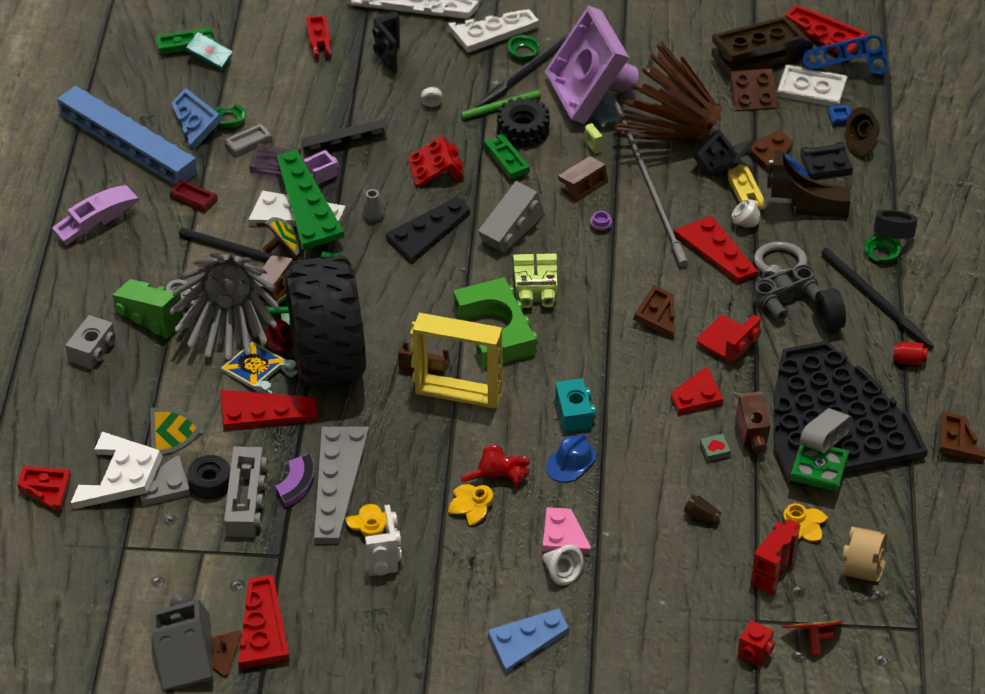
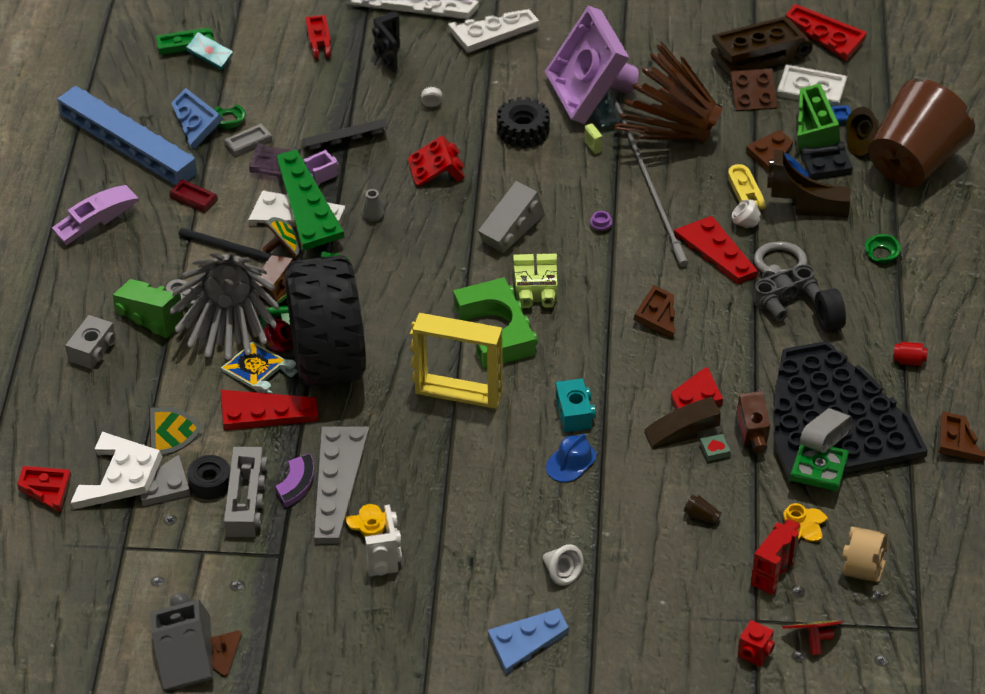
(263, 630): red wing -> none
(419, 233): black wing -> none
(436, 364): reddish brown hinge -> none
(469, 502): yellow plate -> none
(494, 106): bright green bar -> none
(496, 464): red animal -> none
(506, 156): green plate -> none
(523, 41): green piece -> none
(523, 71): black piece -> none
(563, 529): bright pink wing -> none
(584, 178): reddish brown hinge -> none
(683, 423): none -> dark brown slope
(718, 154): black bracket -> none
(729, 338): red bracket -> none
(816, 119): none -> bright green wedge
(843, 55): blue beam -> none
(875, 296): black piece -> none
(895, 224): black tyre -> none
(920, 133): none -> reddish brown cone

